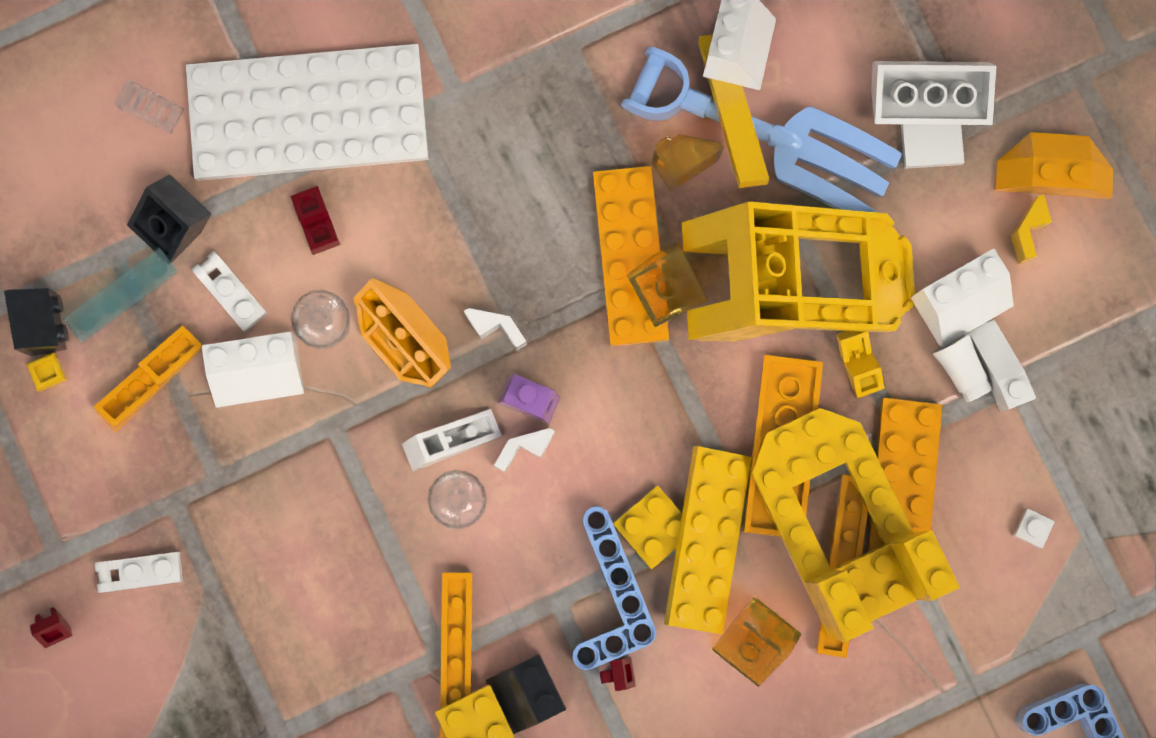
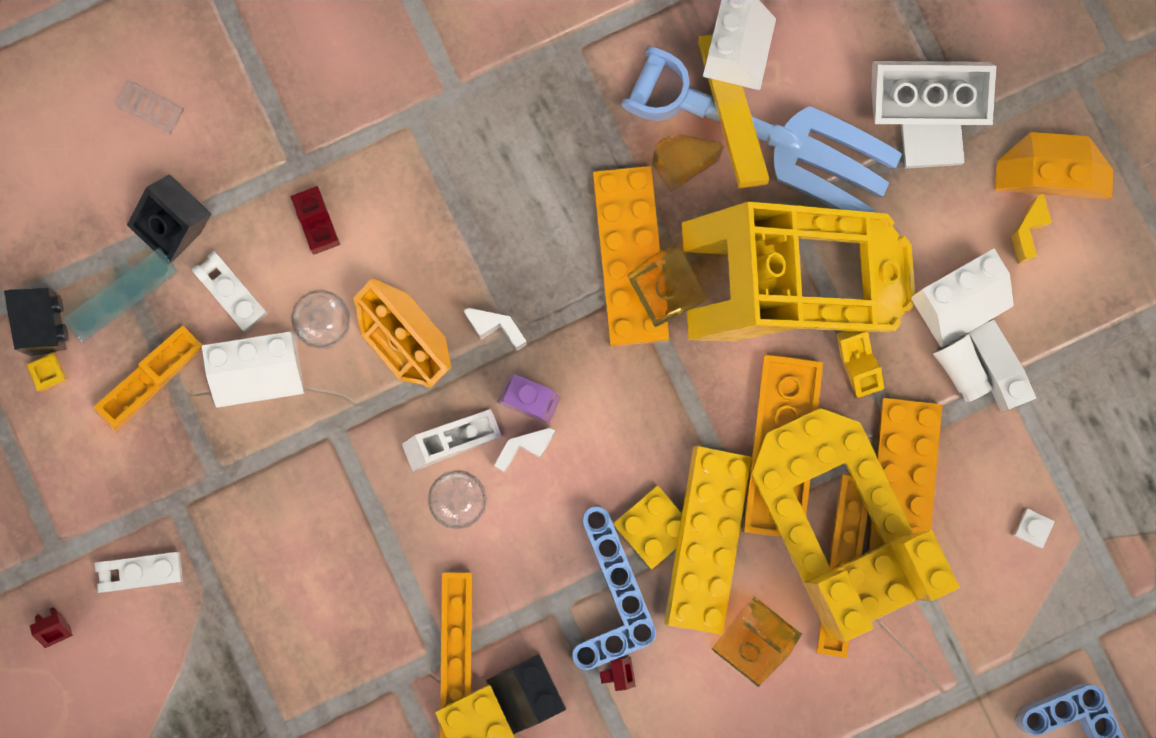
(306, 112): white plate -> none

